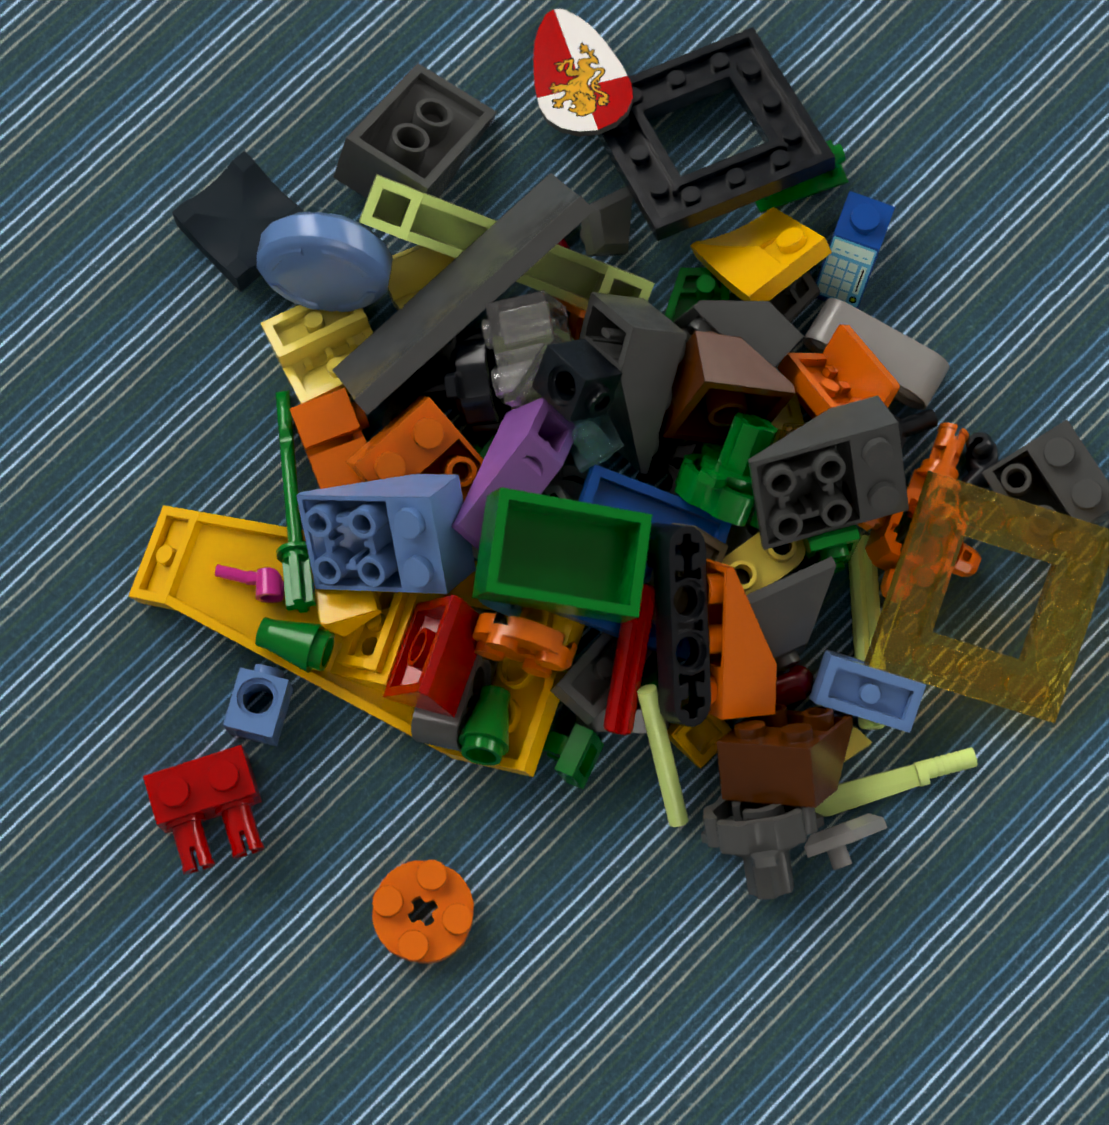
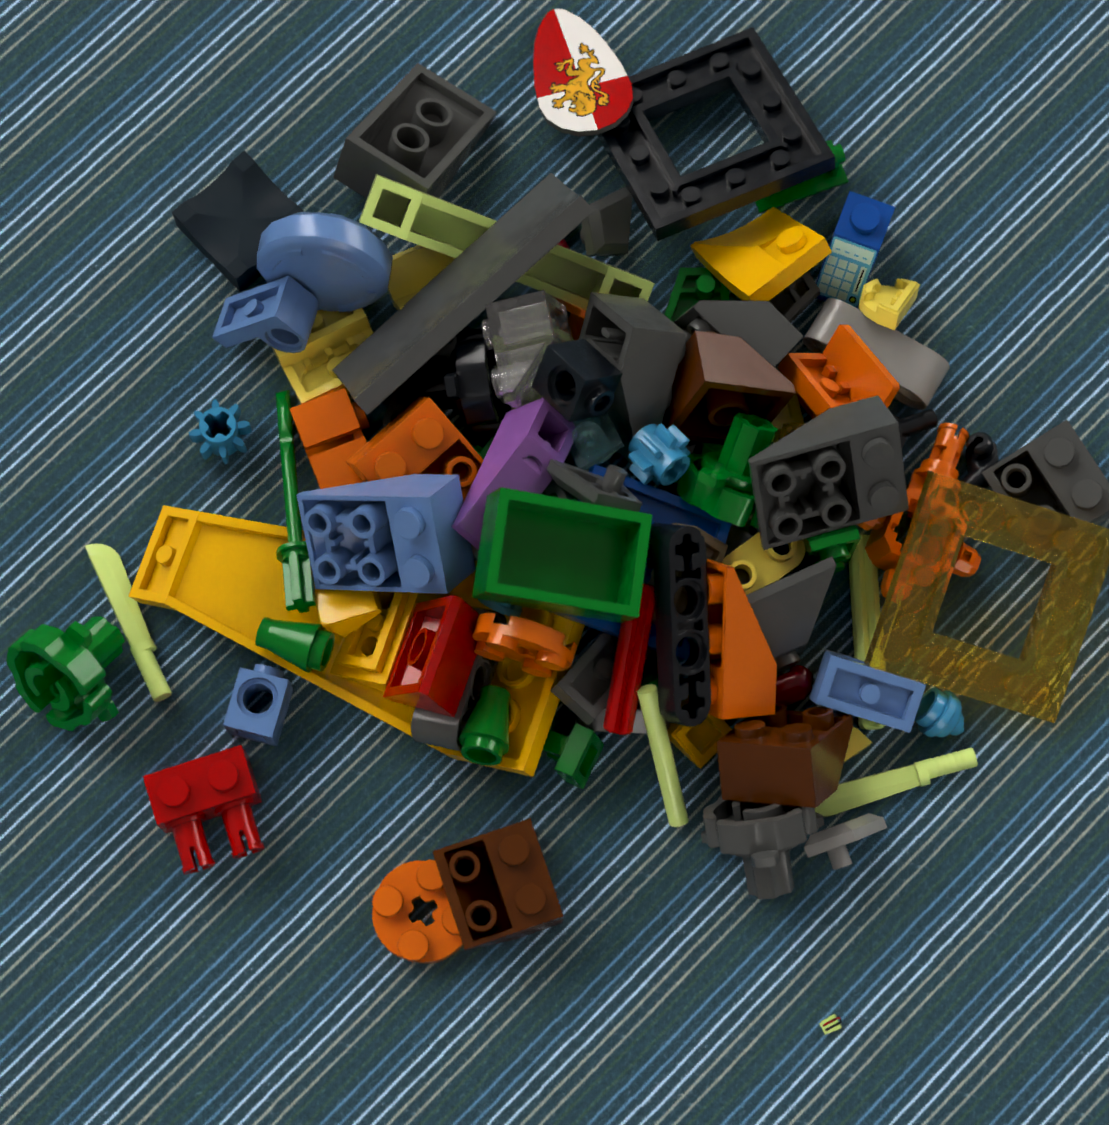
(67, 671): none -> green piece
(128, 613): none -> yellowish green piece
(220, 418): none -> dark azure gear
(267, 581): dark pink hand -> none
(274, 312): none -> medium blue plate
(498, 886): none -> reddish brown slope
(595, 488): none -> dark grey piece
(659, 454): none -> dark azure gear
(831, 1024): none -> yellowish green piece
(888, 303): none -> light yellow plate
(940, 714): none -> dark azure plate

